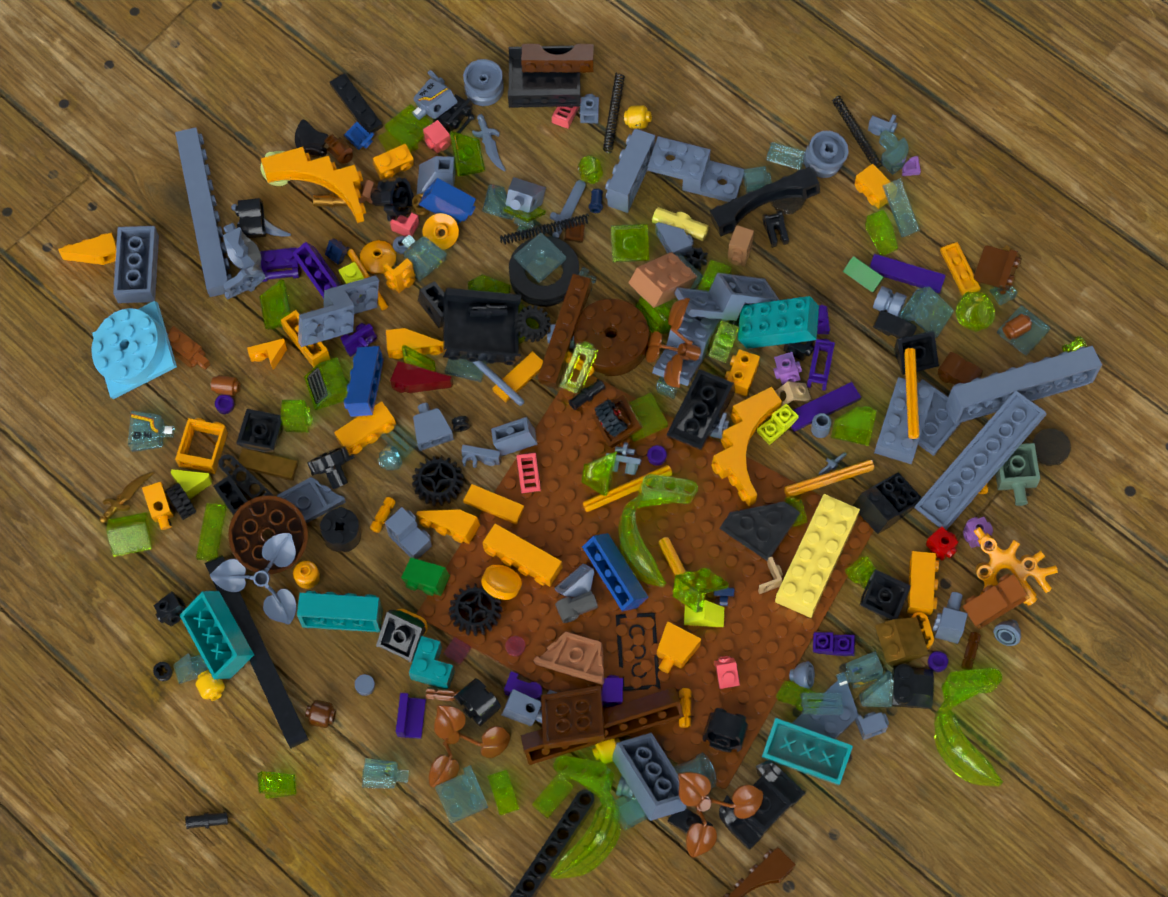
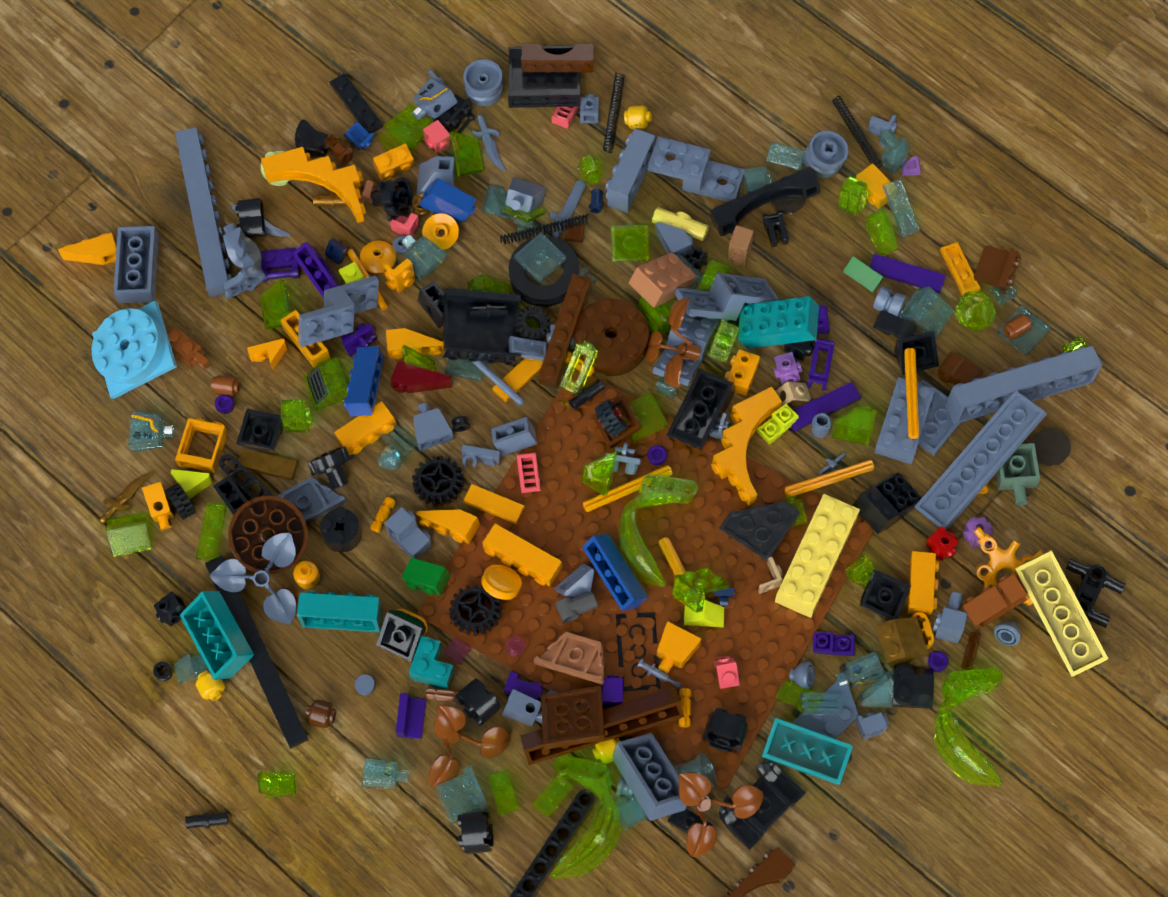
(476, 832): none -> black brick
(528, 348): none -> sand blue plate
(656, 672): none -> sand blue piece
(853, 196): none -> clear neon green brick
(1061, 613): none -> light yellow brick
(1091, 587): none -> black piece

